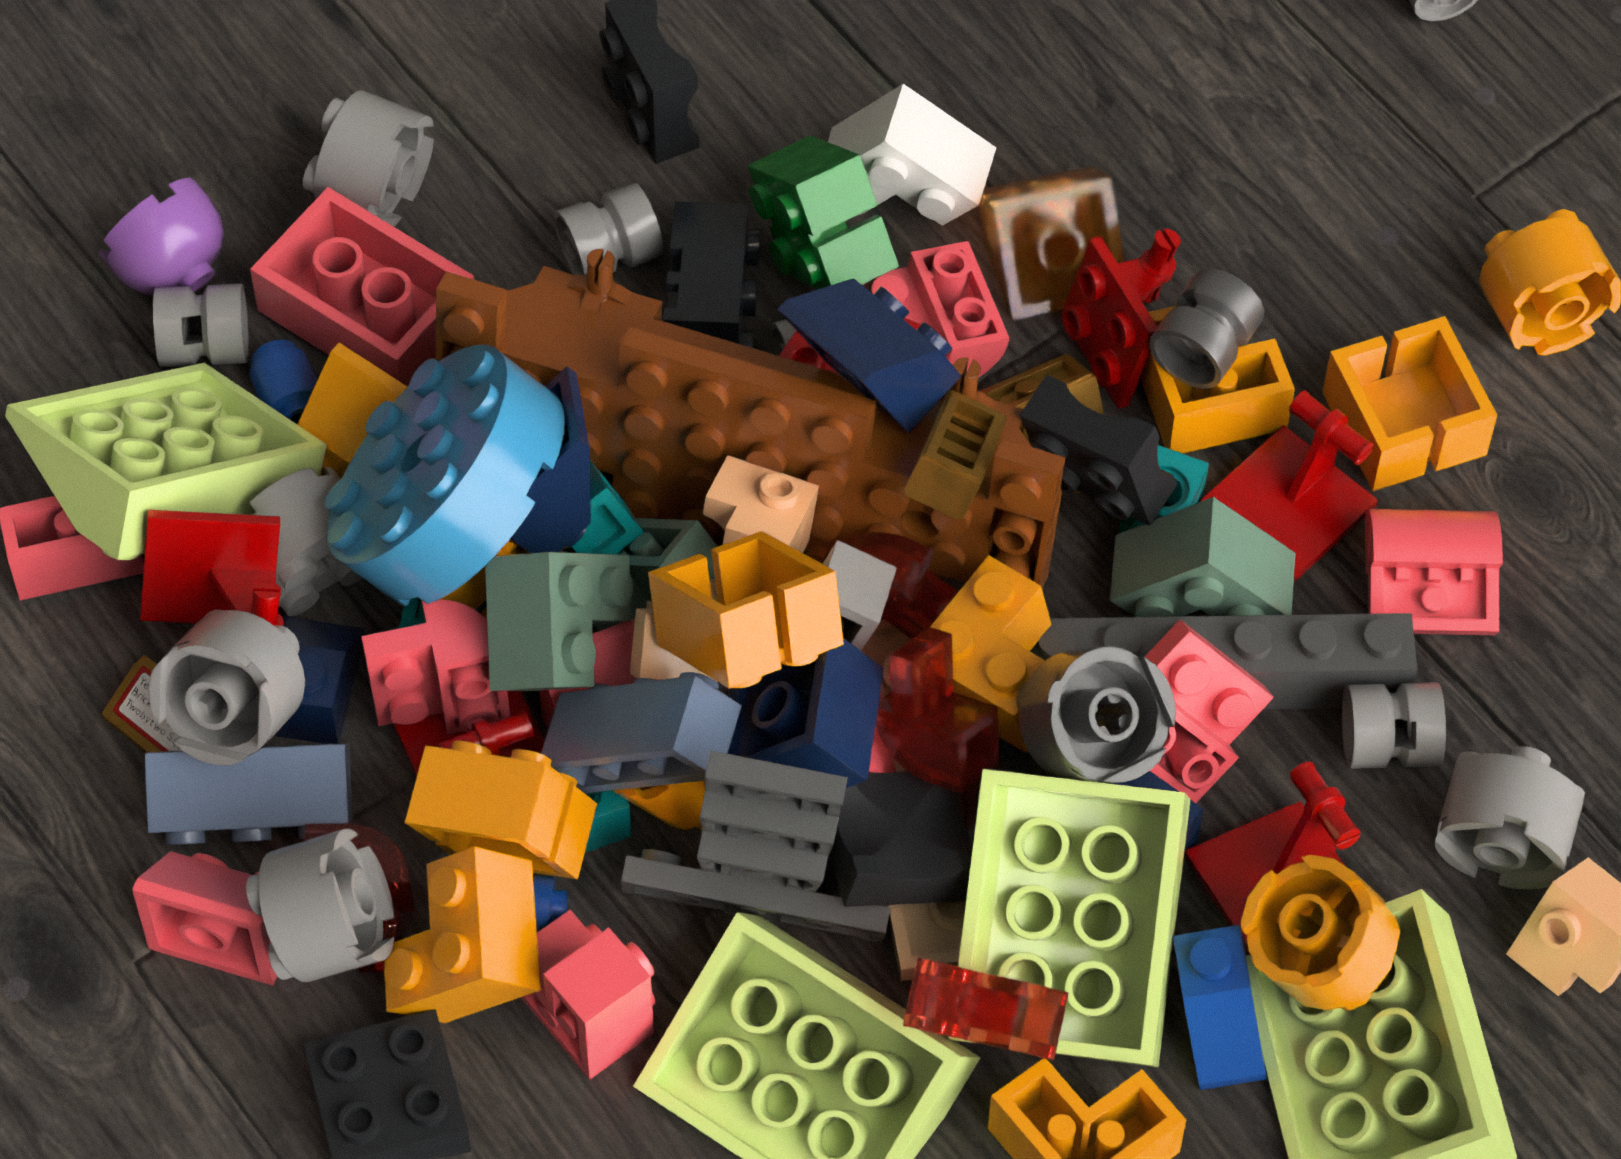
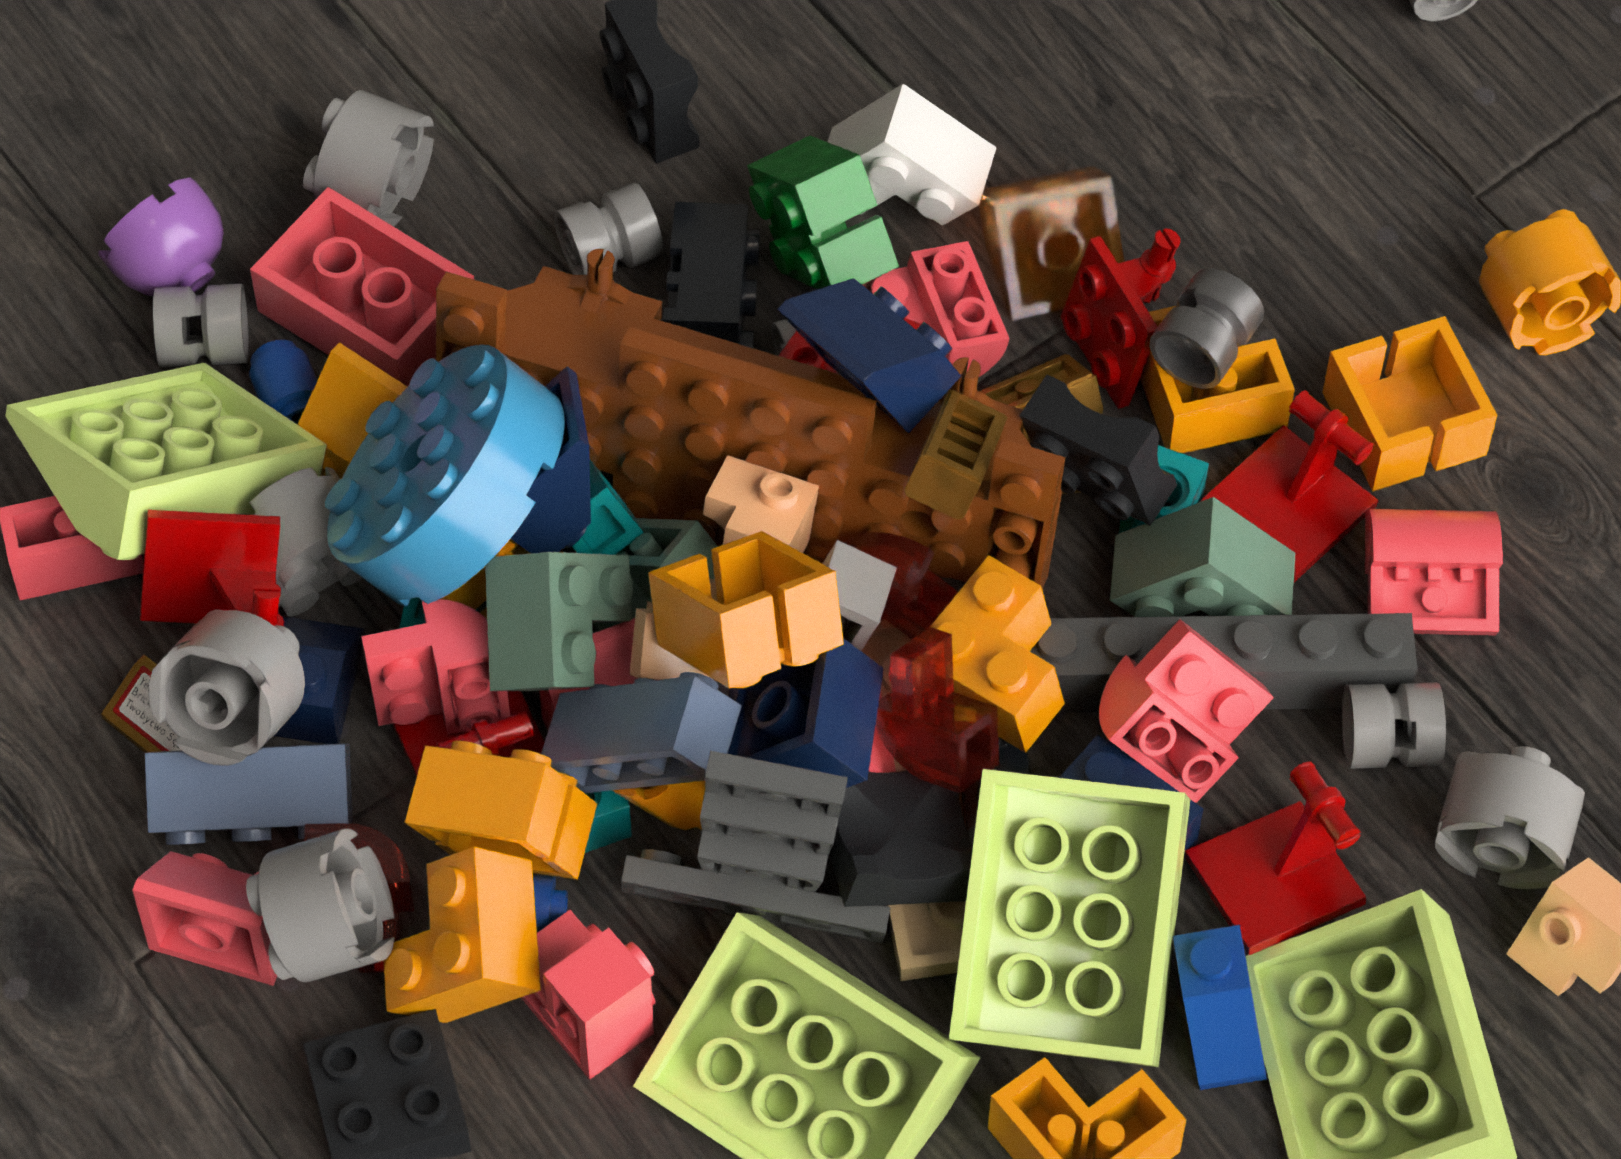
(985, 1009): clear red brick -> none
(1061, 723): dark grey brick -> none
(1320, 933): light orange brick -> none

